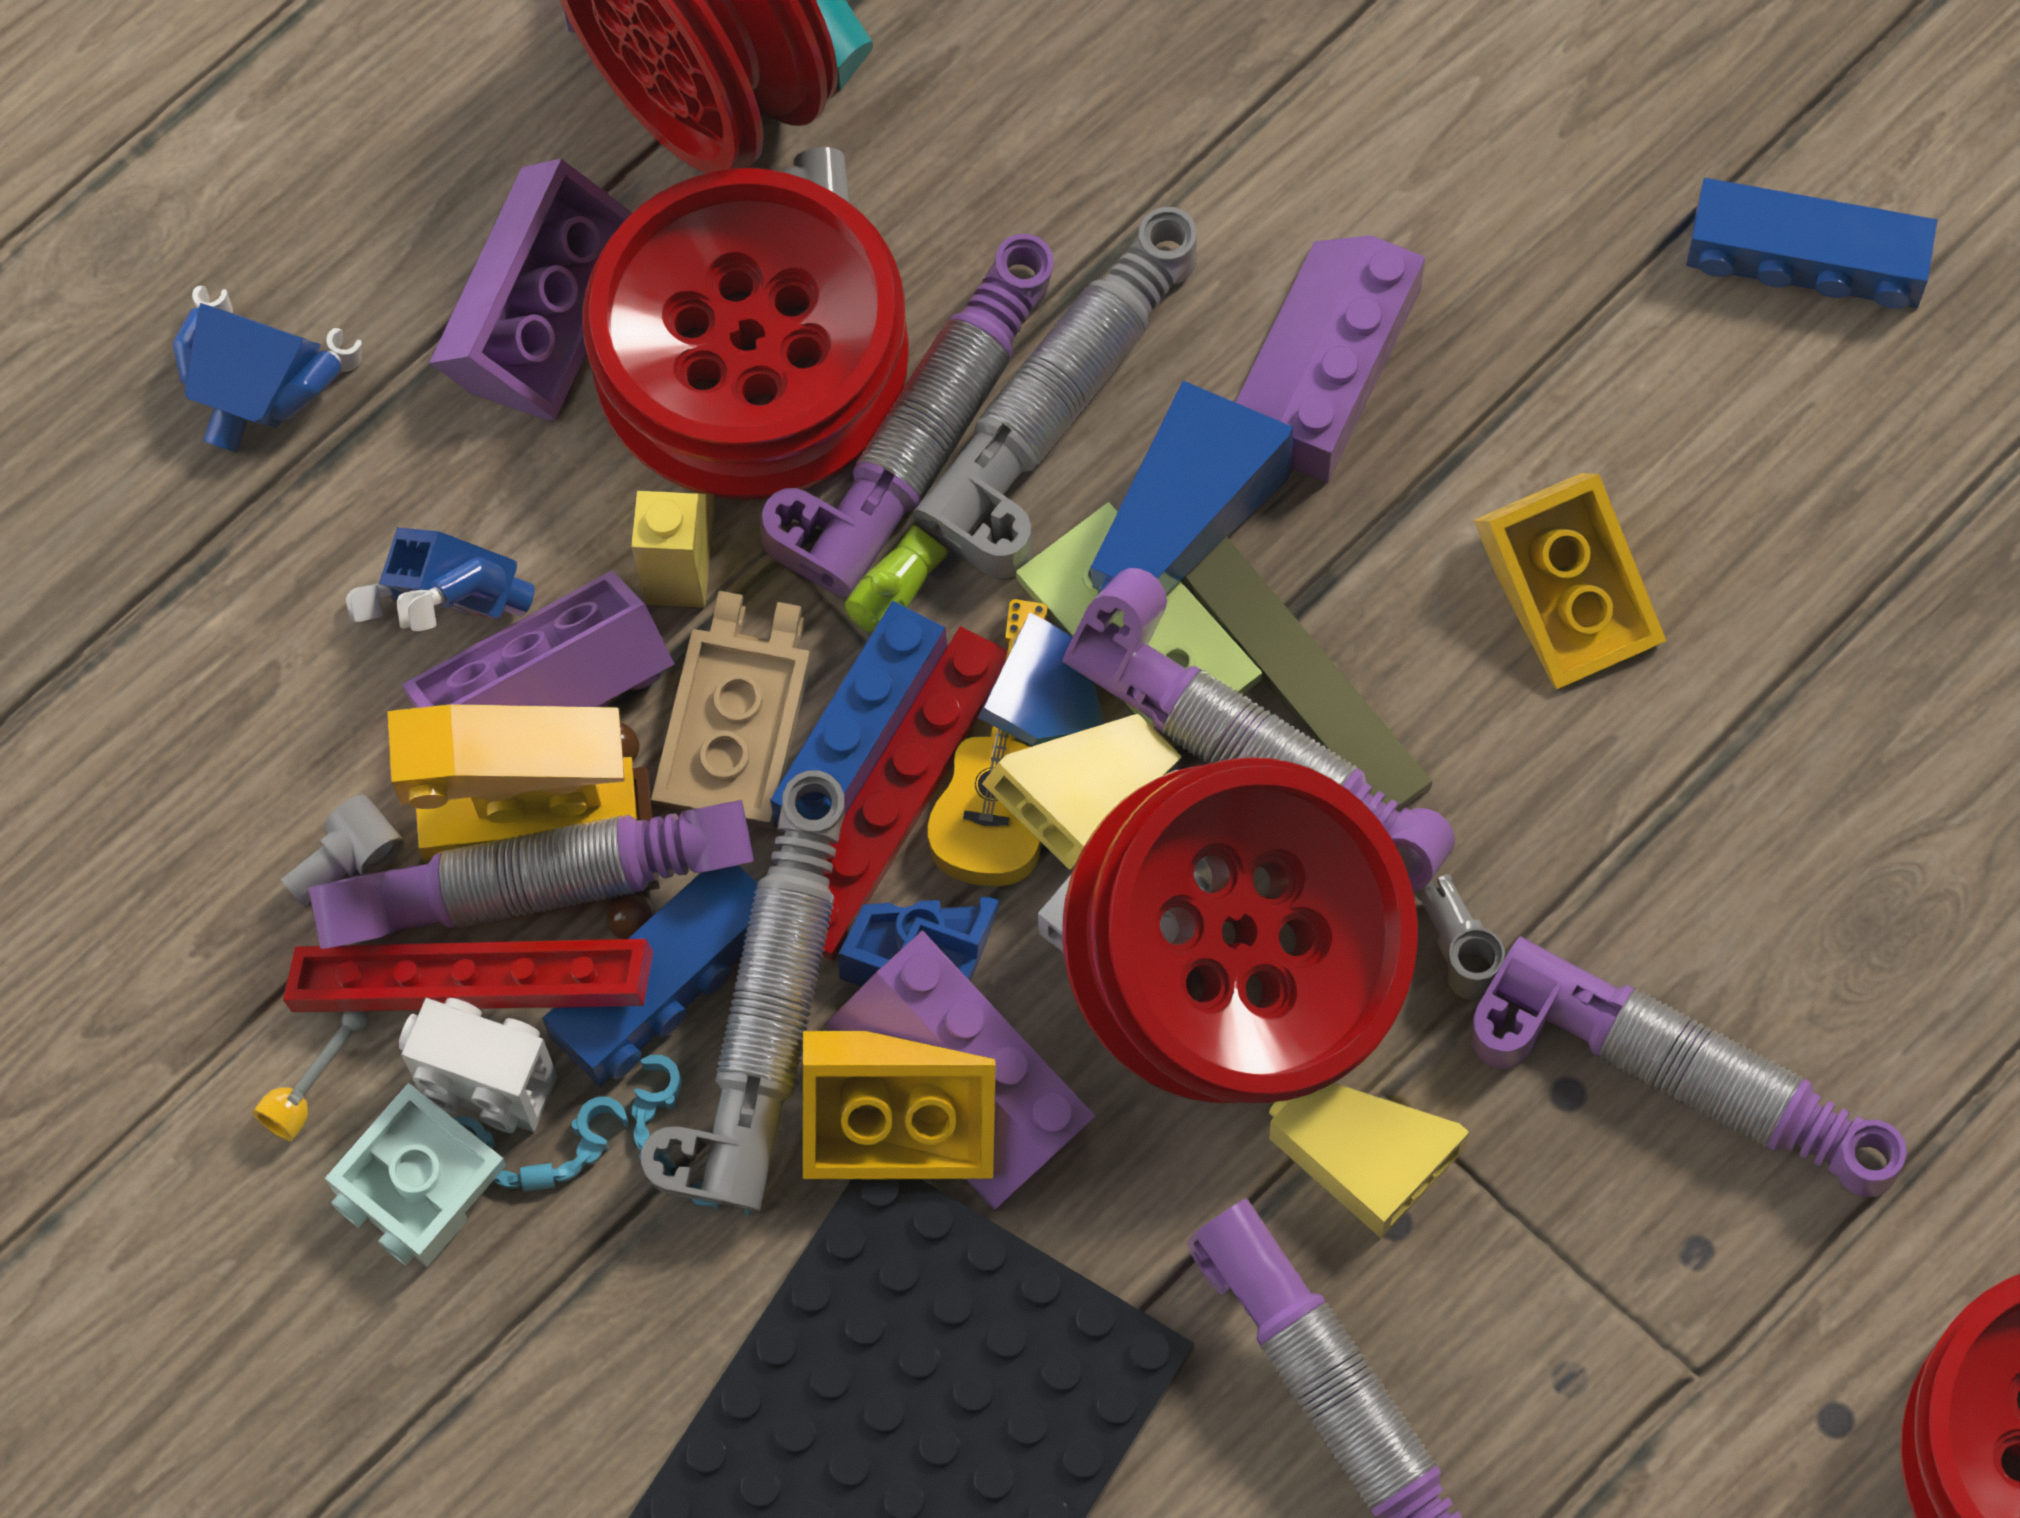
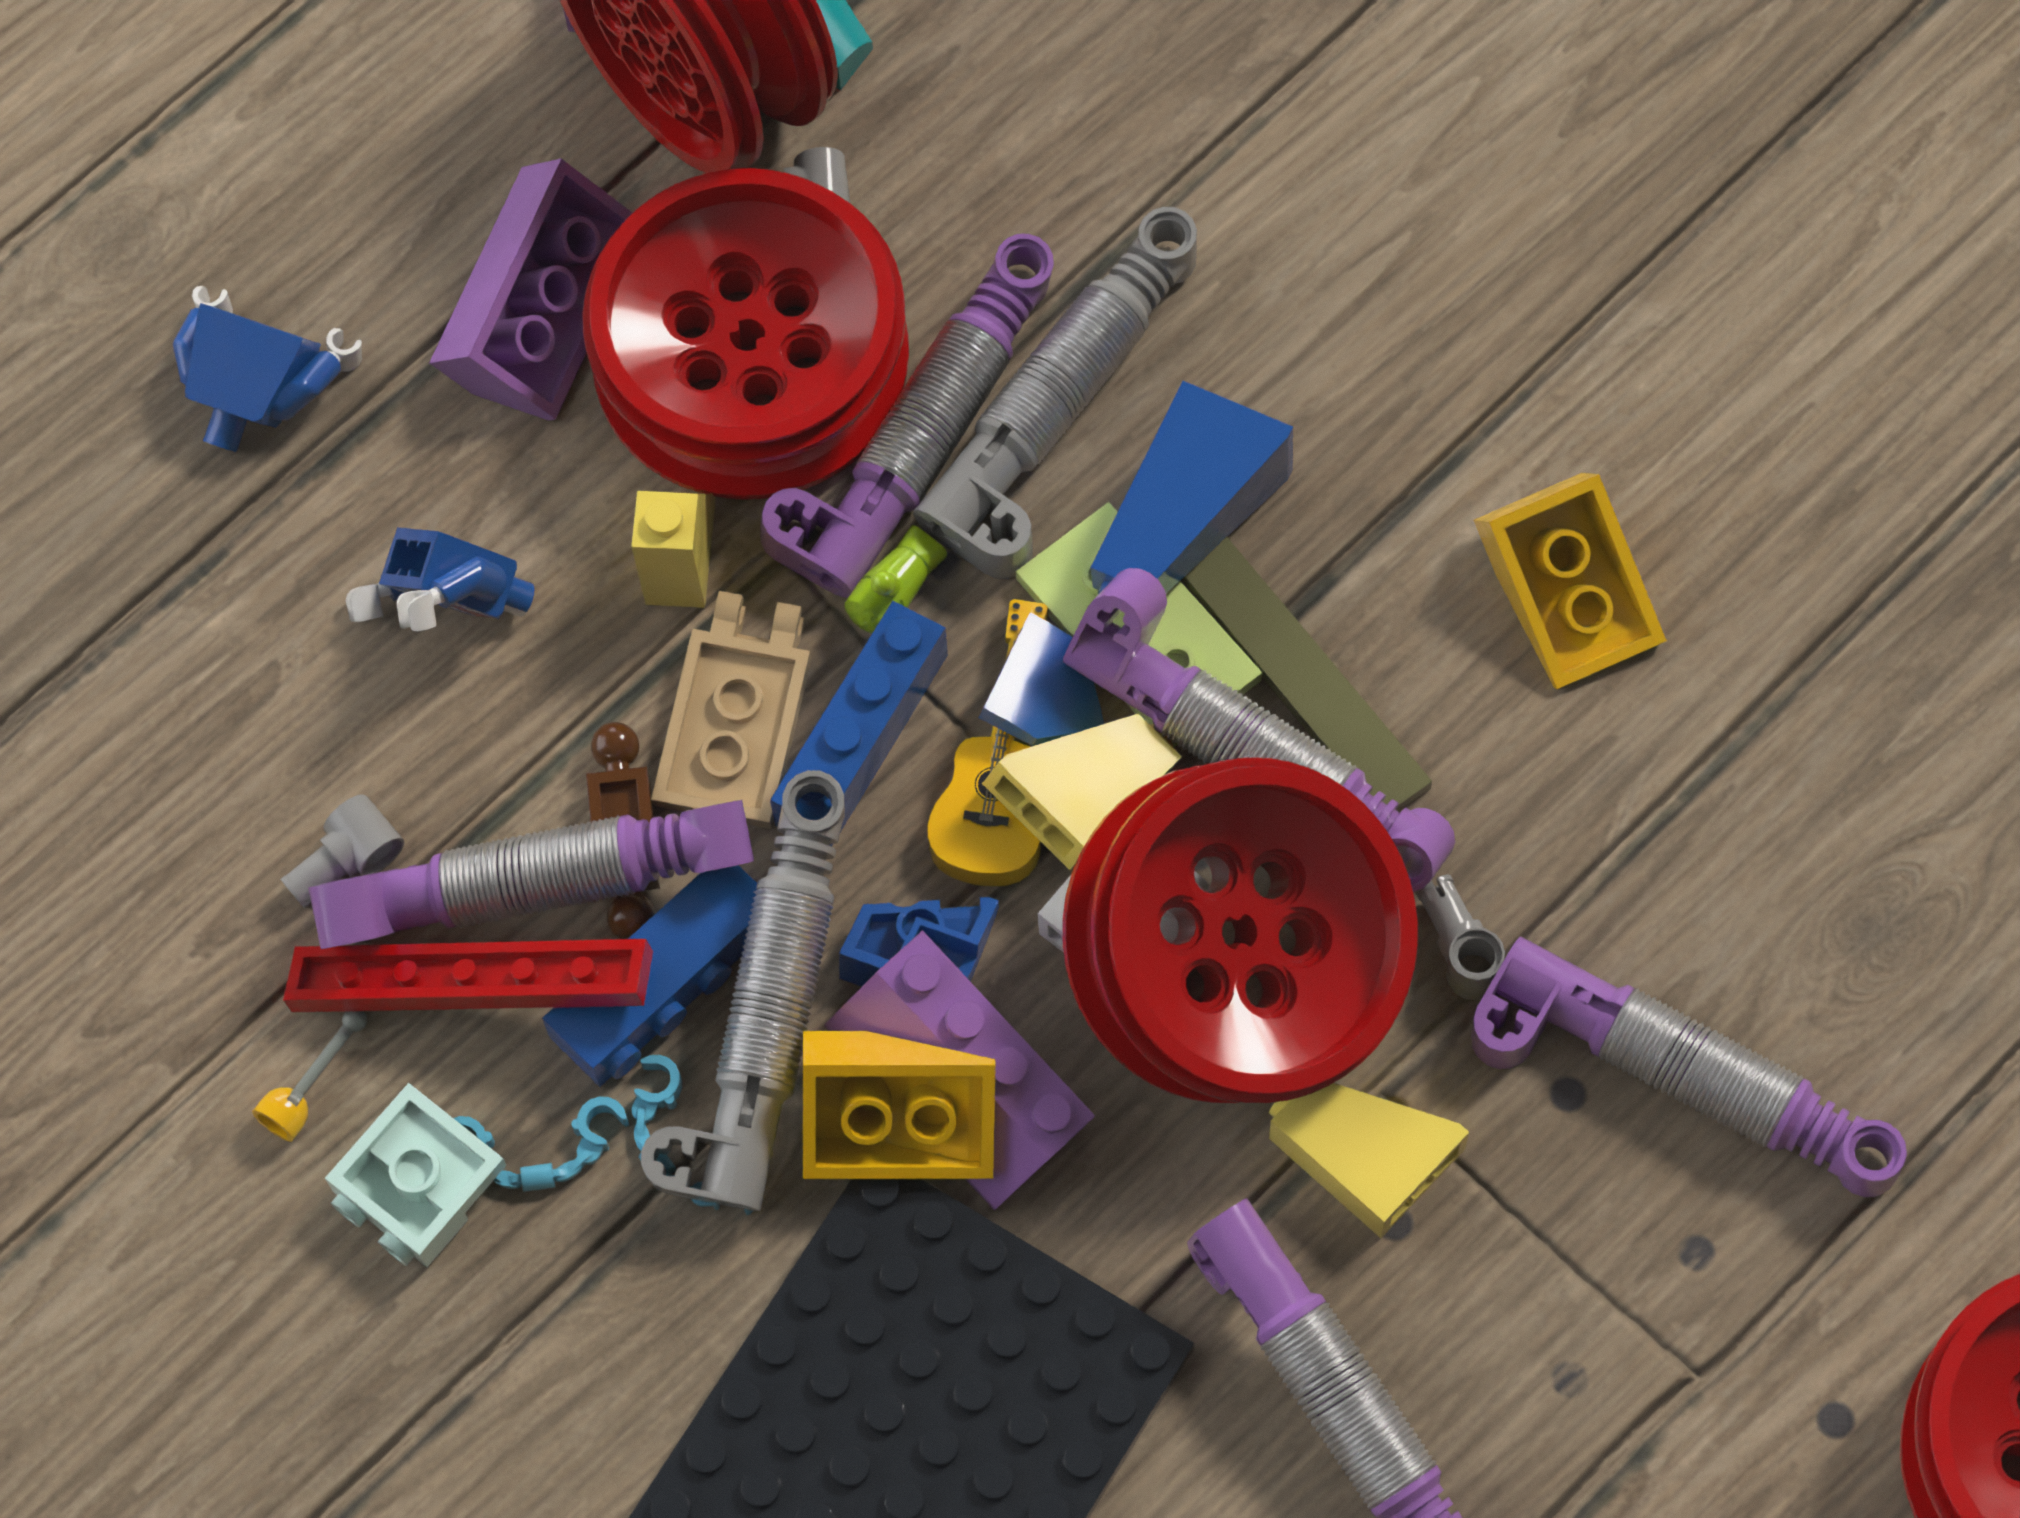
(478, 1064): white brick -> none
(507, 770): yellow wedge -> none
(559, 656): medium lavender slope -> none
(908, 776): red plate -> none
(1333, 344): medium lavender slope -> none
(1811, 243): blue brick -> none

